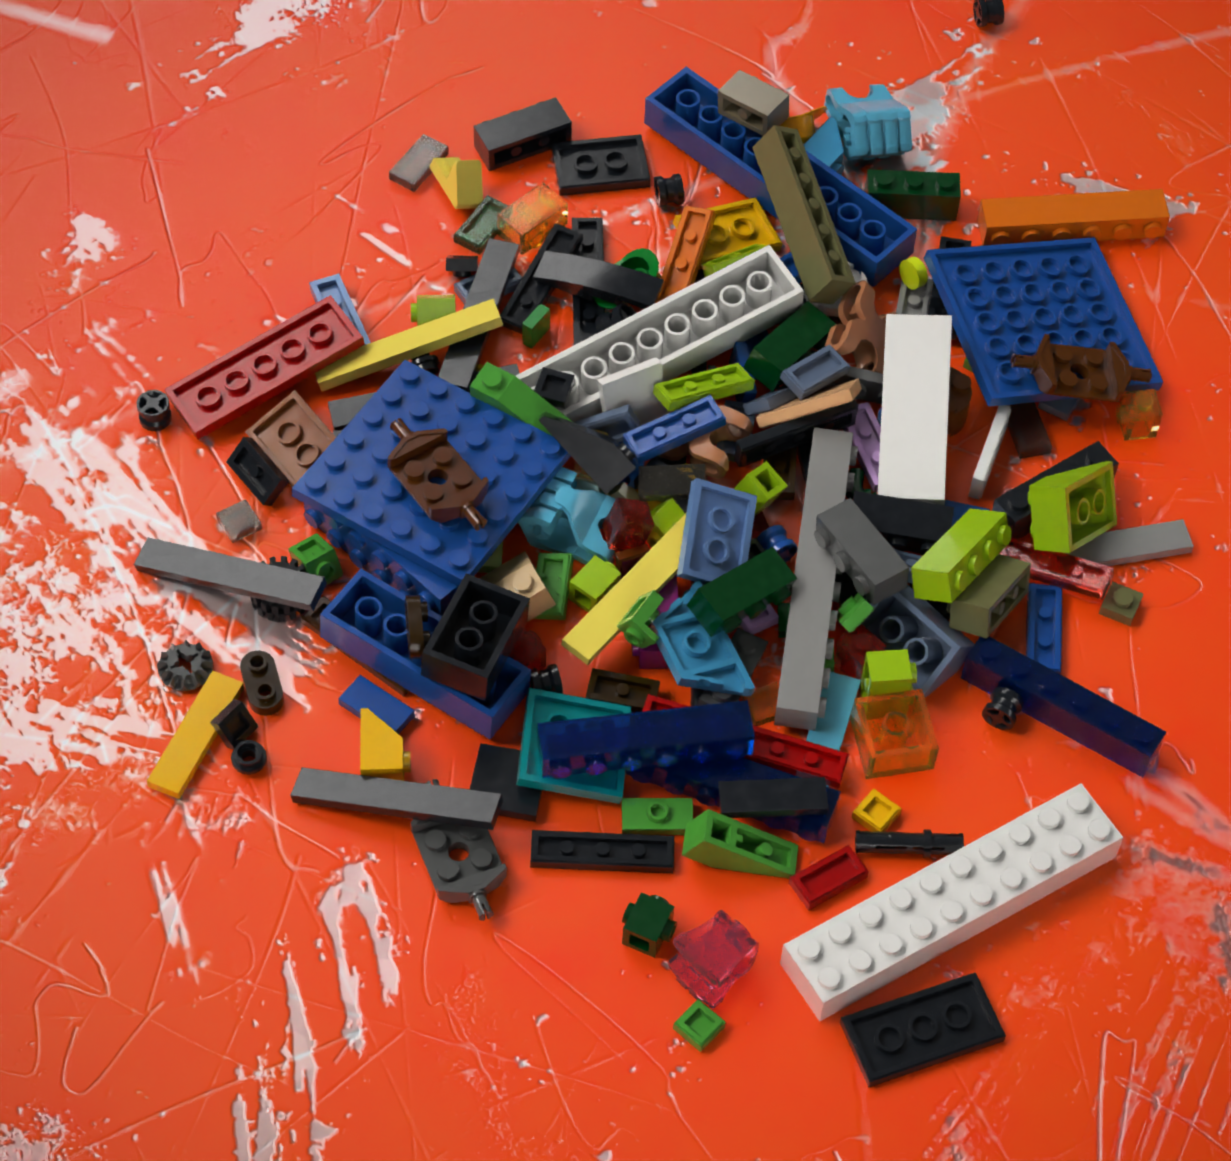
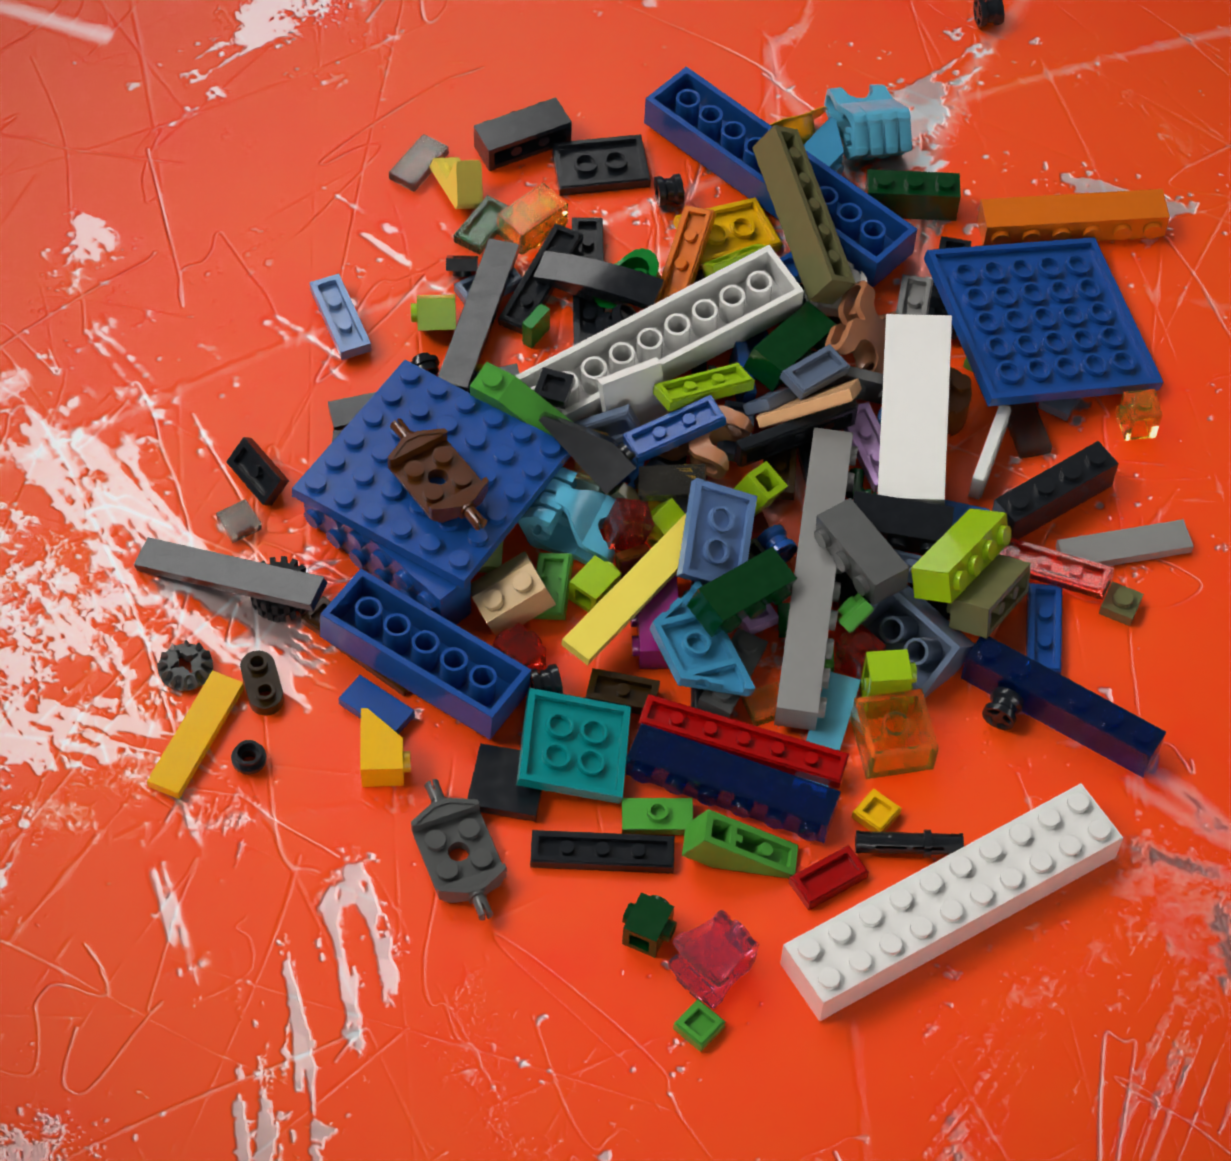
(157, 403): black wheel -> none
(234, 724): black plate -> none
(264, 367): plate -> none
(291, 436): dark orange tile -> none
(317, 557): bright green bracket -> none
(397, 798): tile -> none
(411, 344): light yellow tile -> none
(415, 614): dark brown plate -> none
(475, 637): black brick -> none
(639, 617): bright green bracket -> none
(645, 739): clear blue brick -> none
(753, 103): dark tan brick -> none
(773, 797): black tile -> none
(913, 273): neon yellow tile -> none
(922, 1029): black tile -> none
(1072, 507): lime slope -> none
(1104, 371): reddish brown plate -> none

